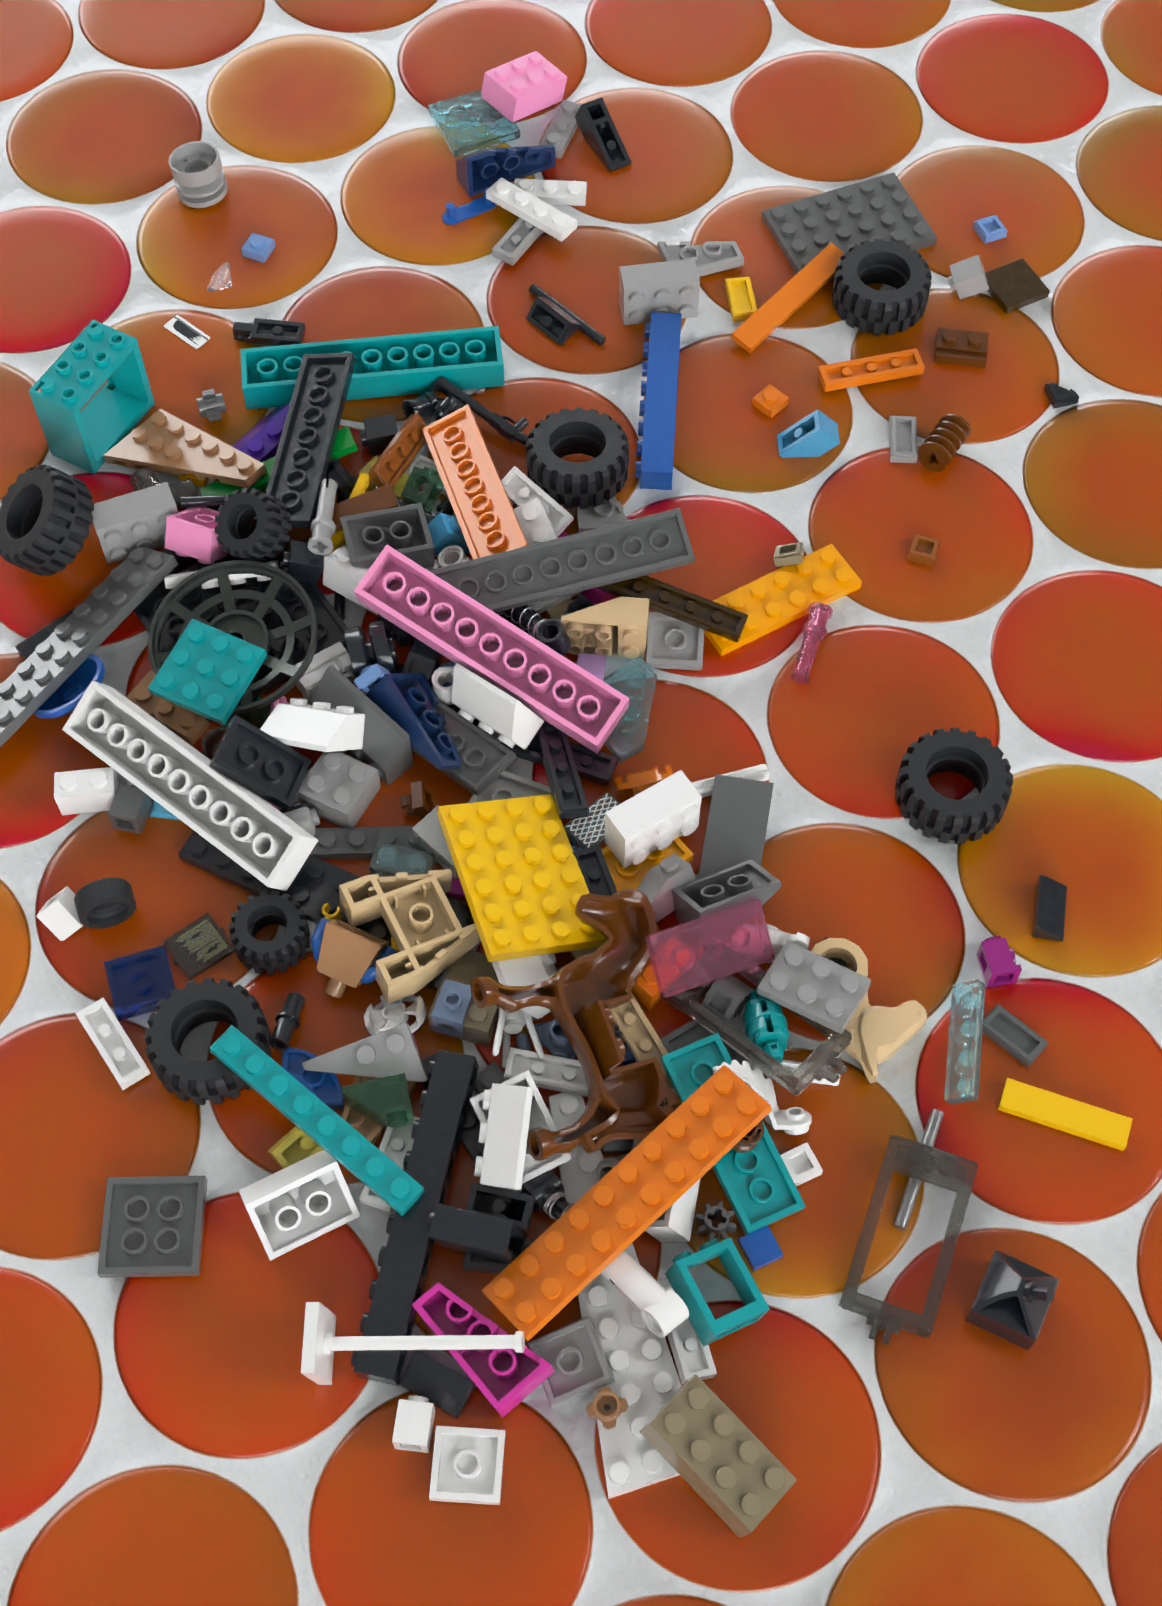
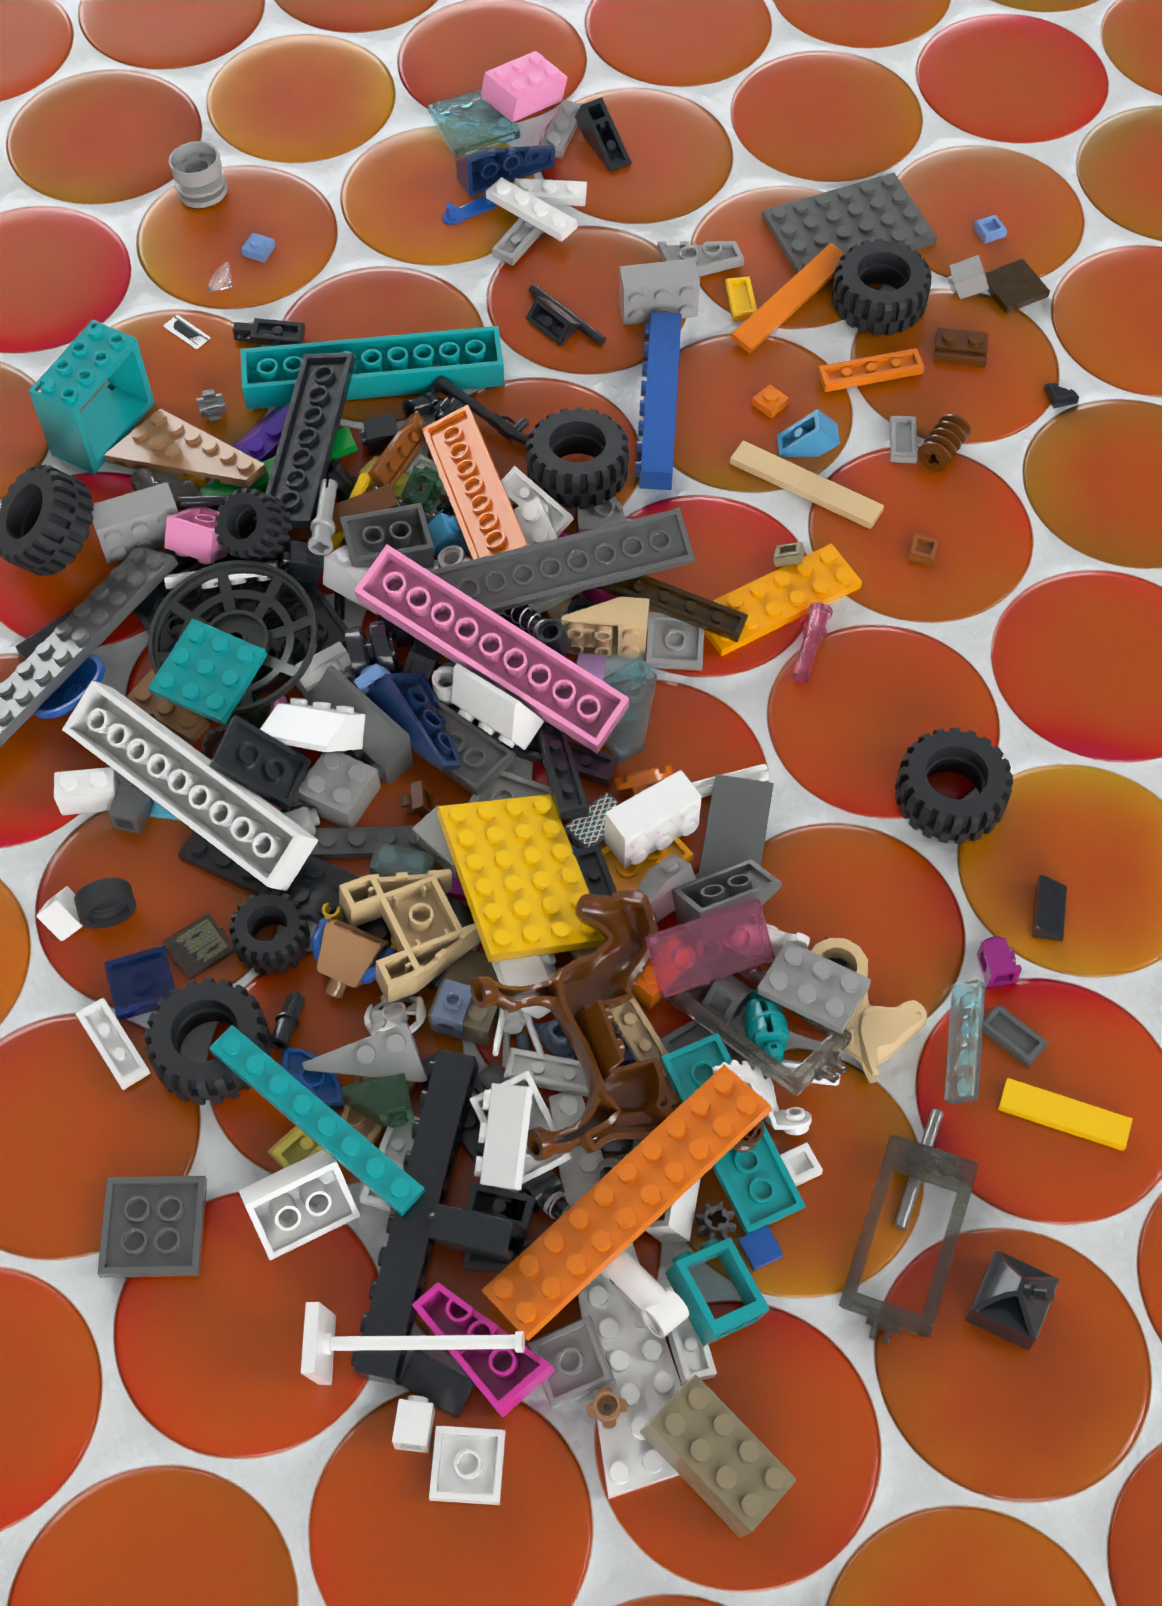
(807, 484): none -> tan tile

